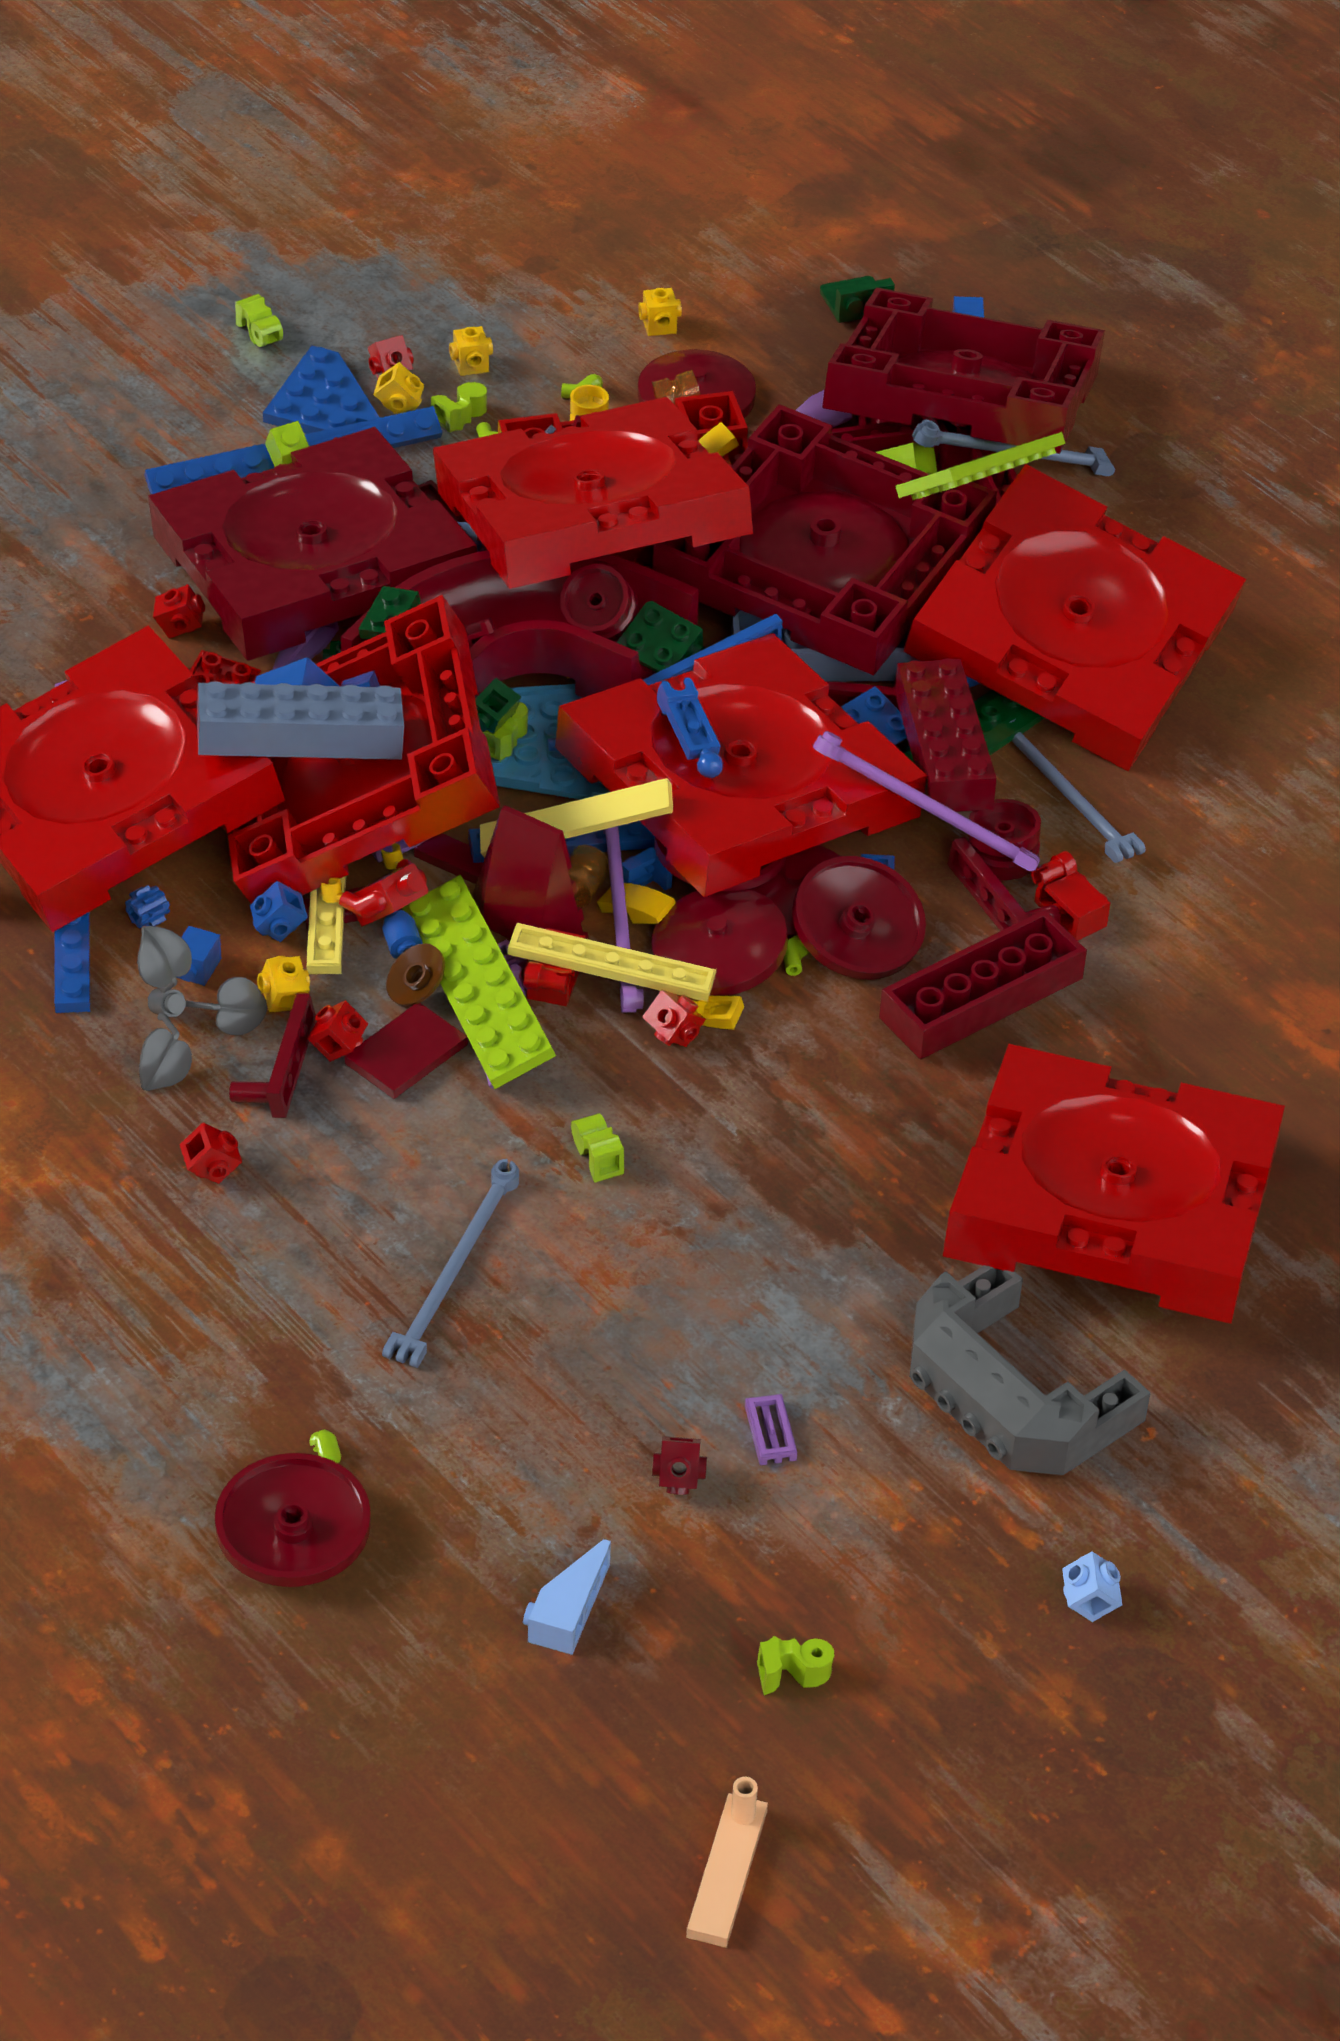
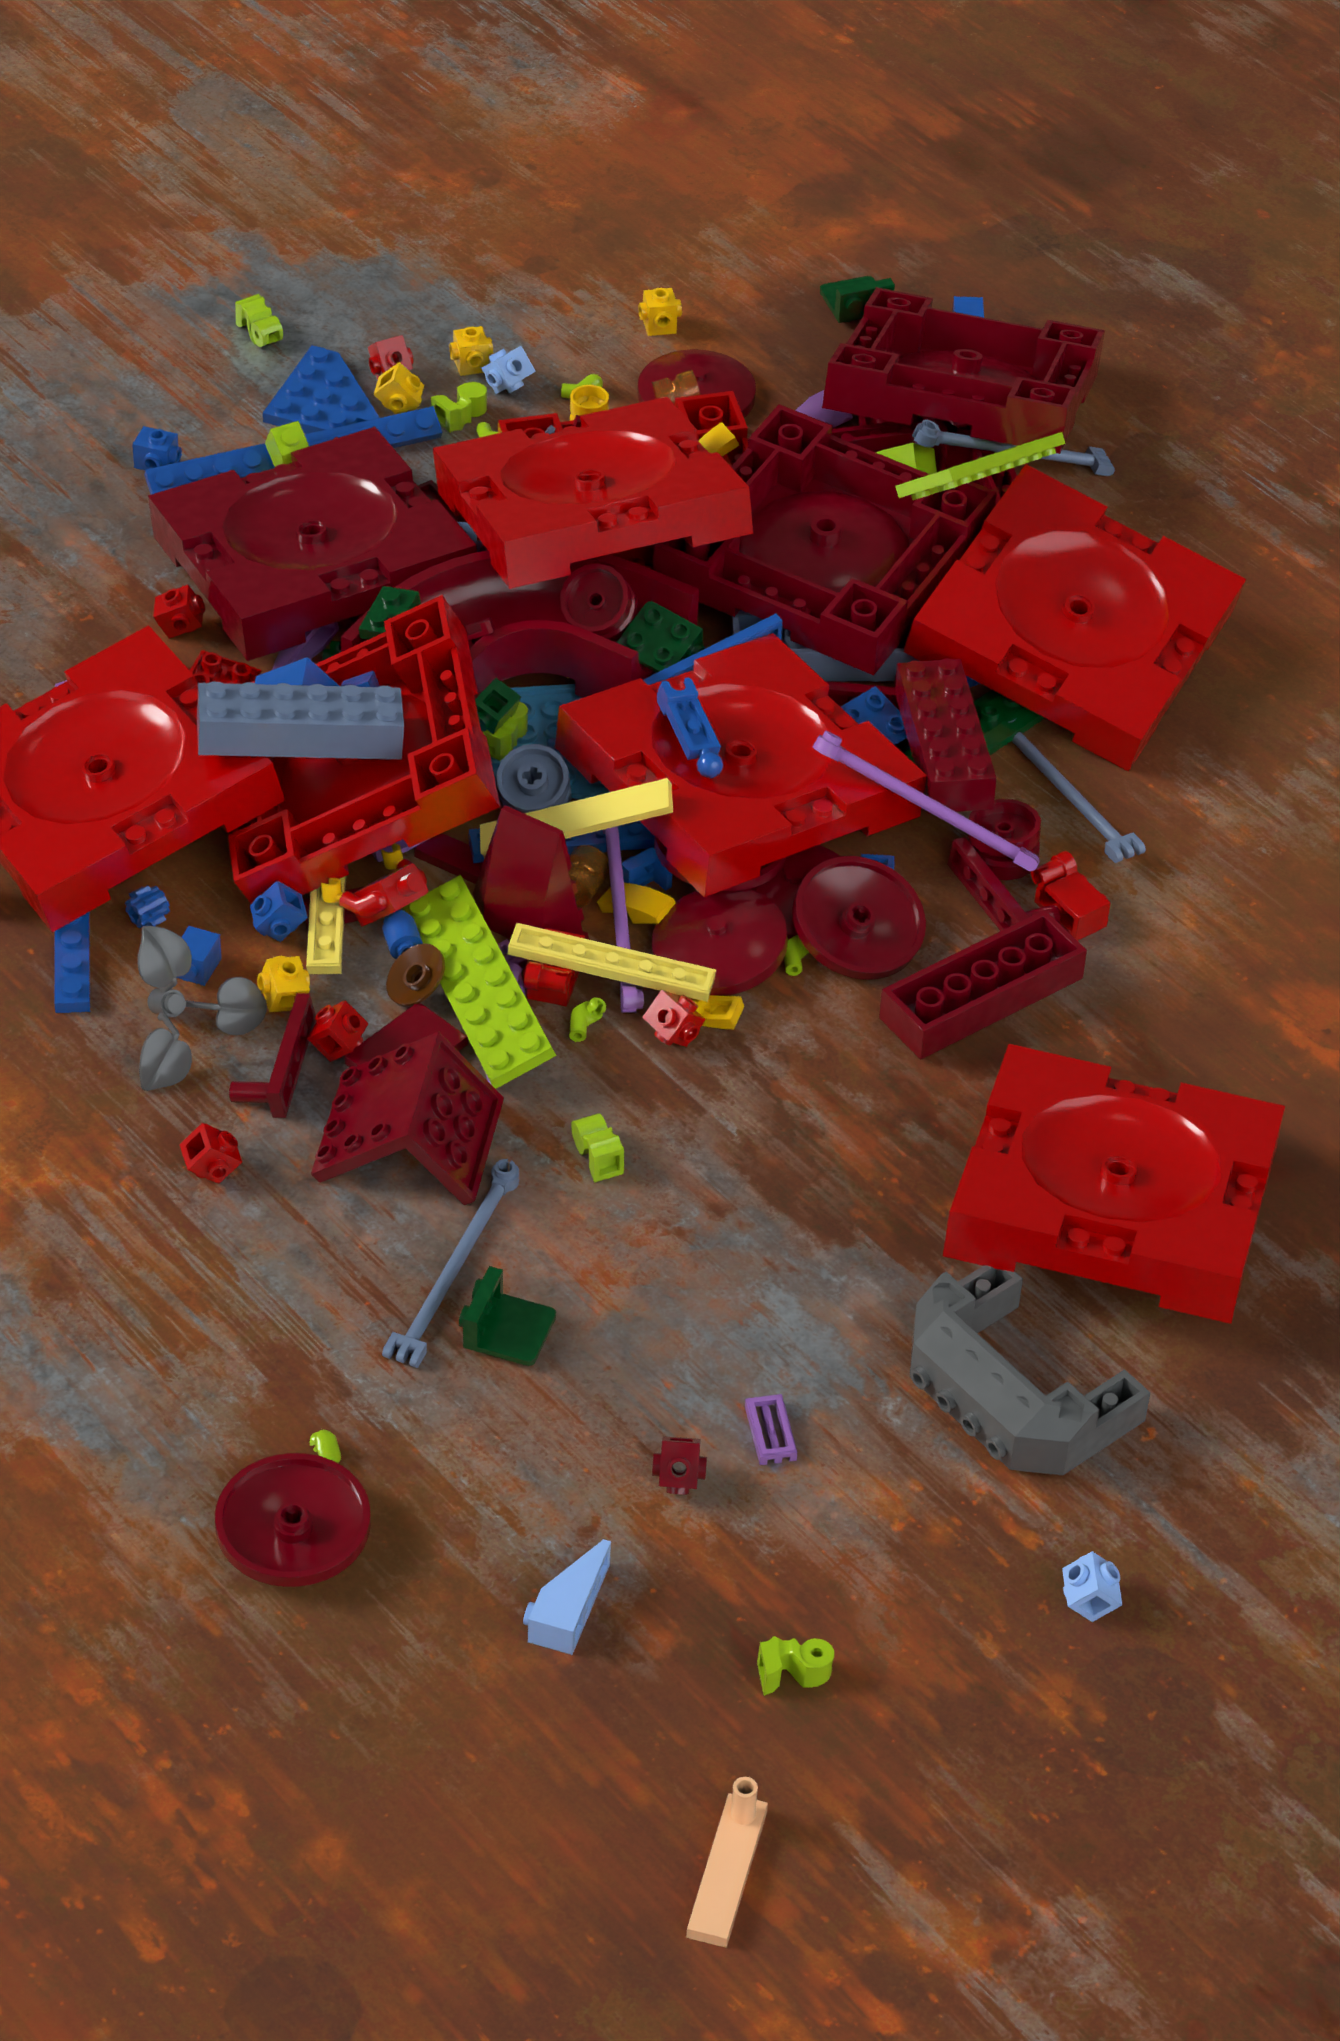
(155, 448): none -> blue brick
(418, 1101): none -> dark red bracket
(503, 1323): none -> dark green bracket
(508, 369): none -> light blue brick
(533, 779): none -> sand blue wheel
(585, 1015): none -> lime arm

